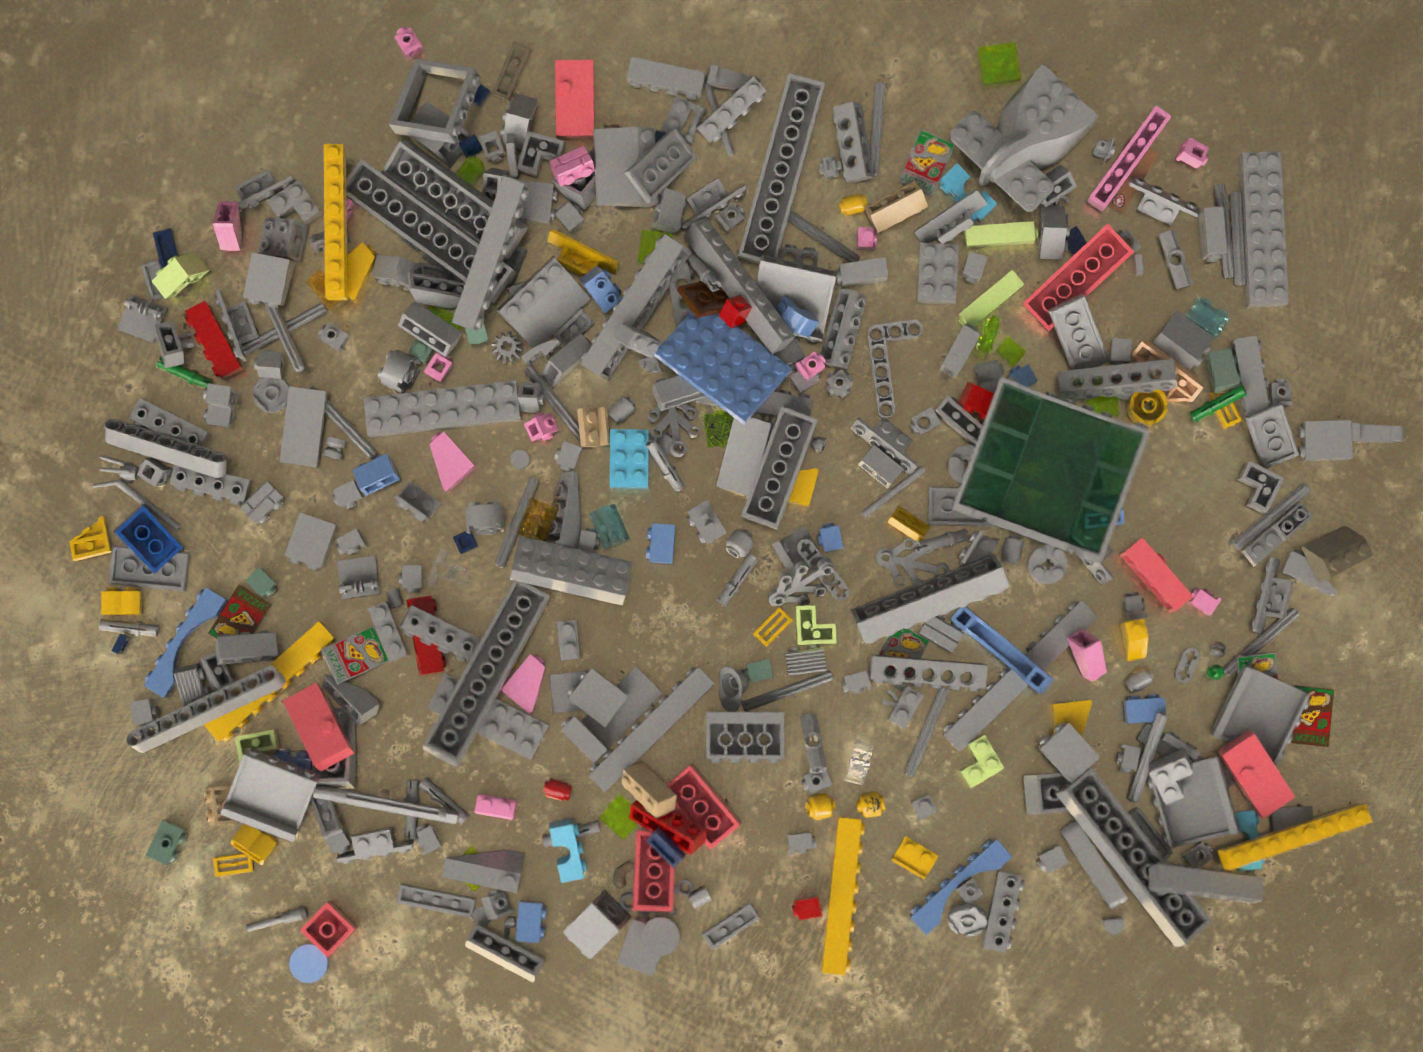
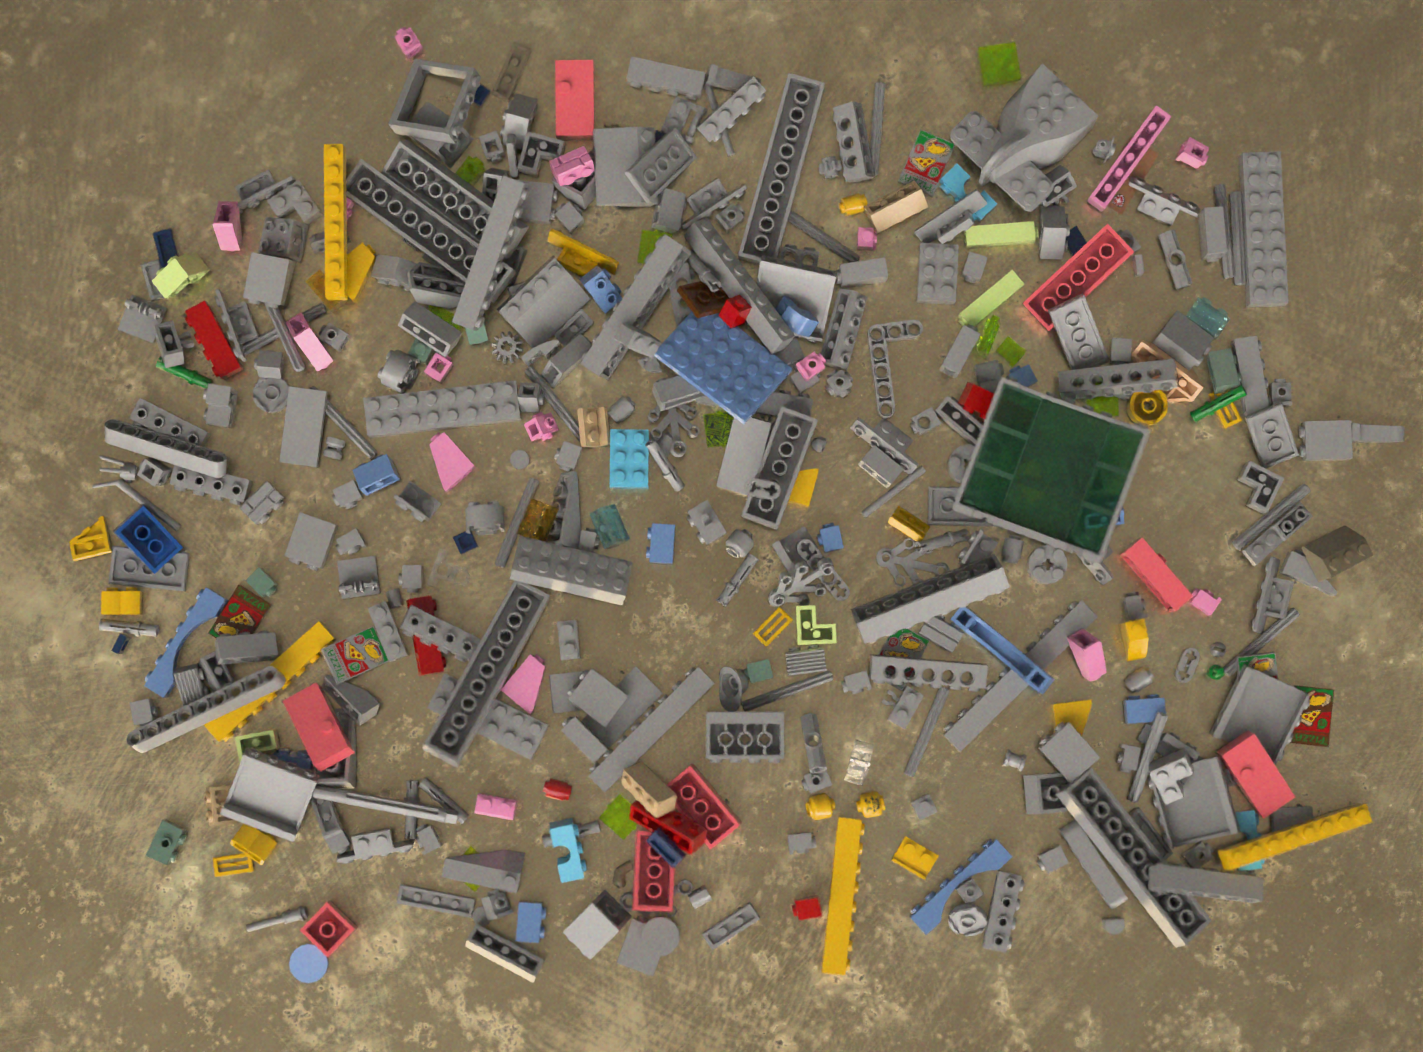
(309, 342): none -> bright pink slope
(470, 146): dark blue tile -> none
(508, 923): light grey hand -> none
(760, 493): none -> light grey beam
(986, 762): yellowish green brick -> none
(1014, 760): none -> light grey bush

